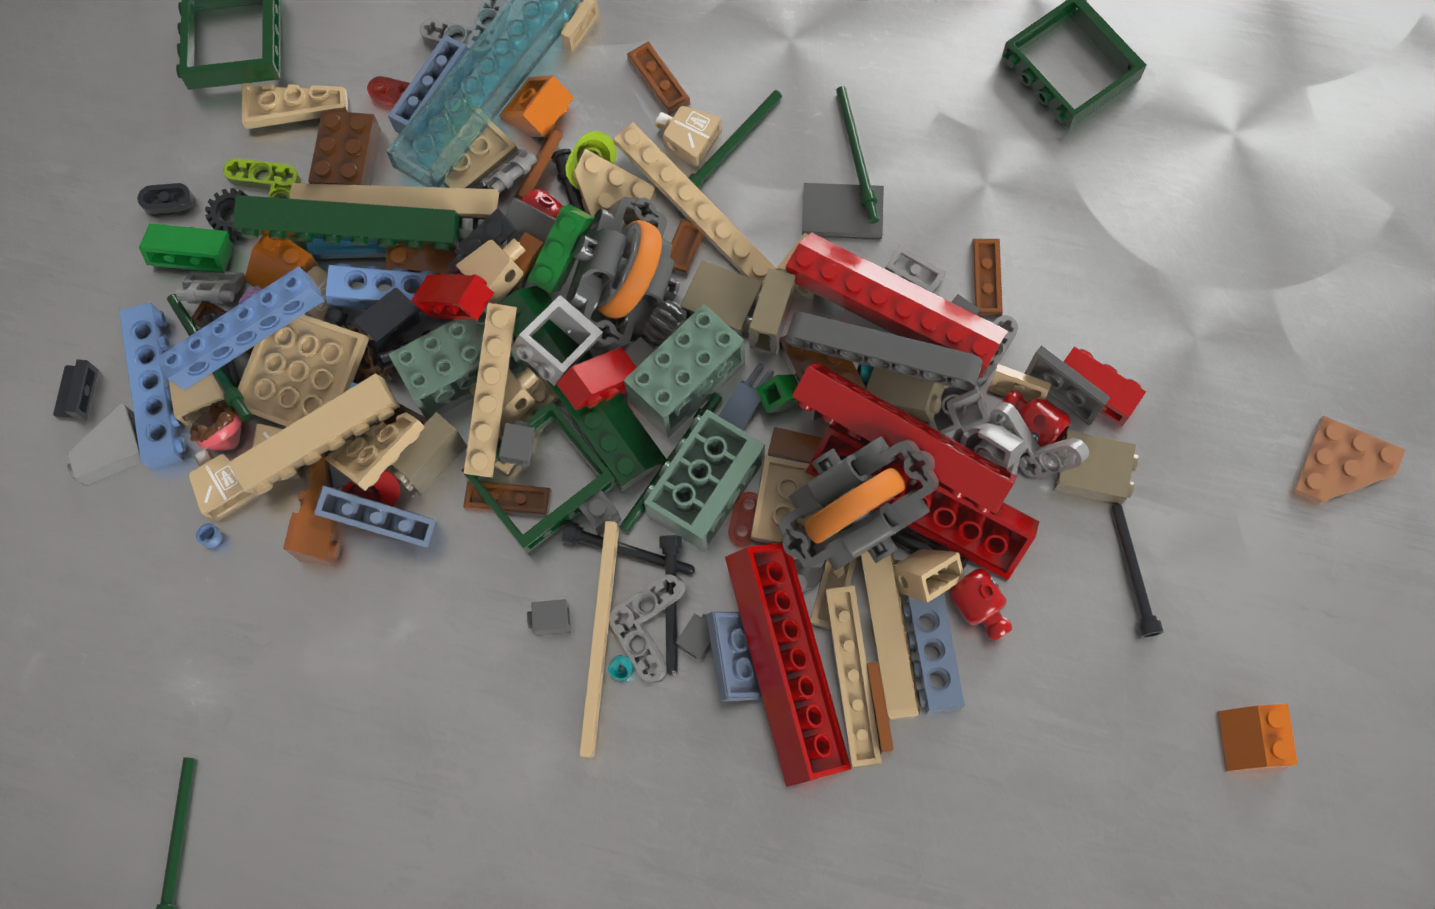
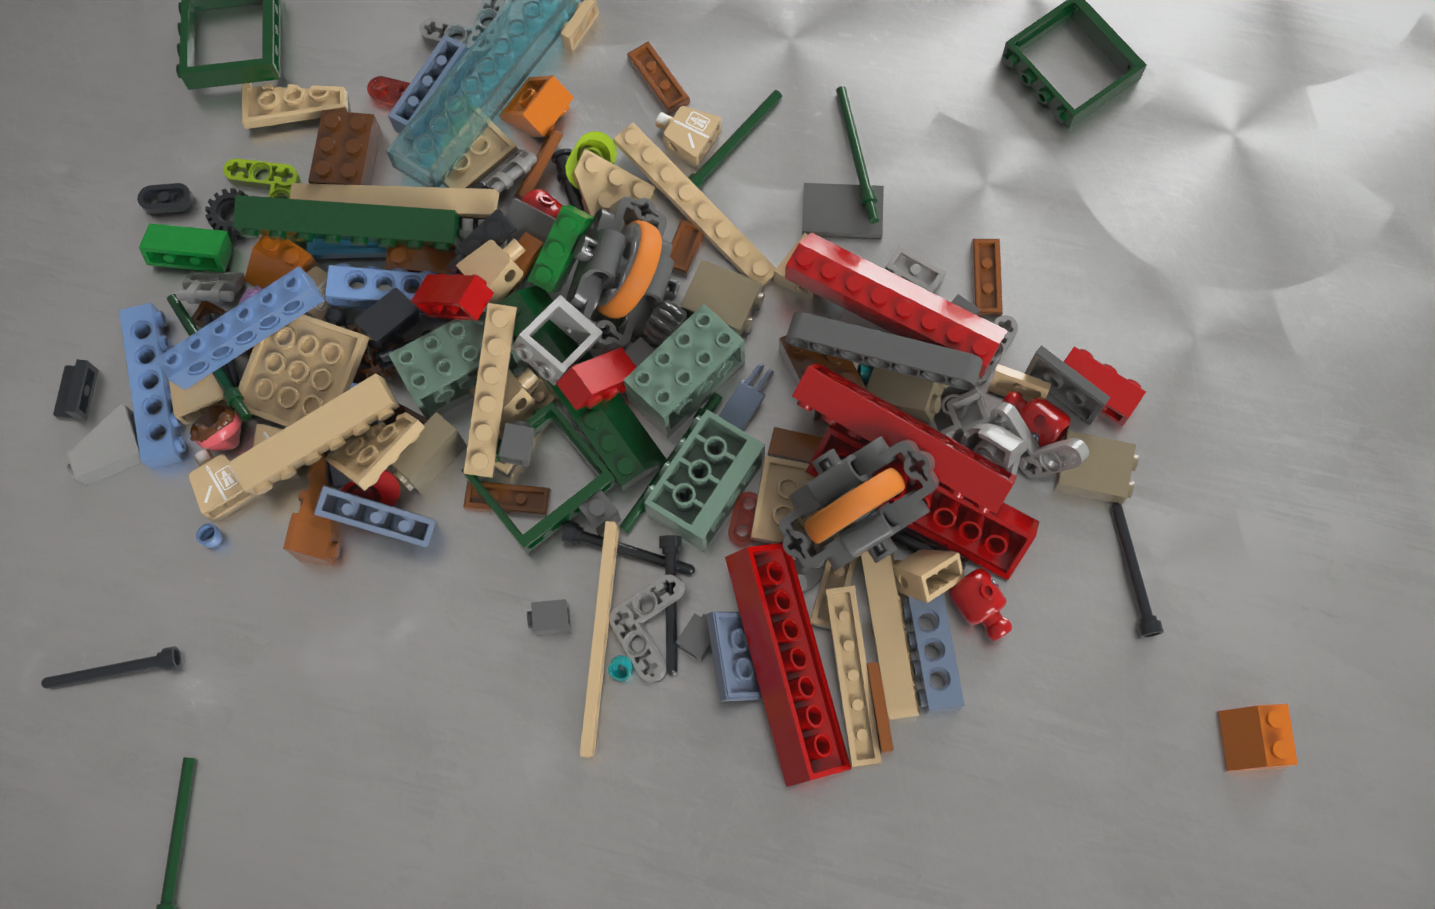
(167, 659): none -> black piece
(772, 310): dark tan brick -> none
(778, 392): green brick -> none
(1344, 461): nougat plate -> none

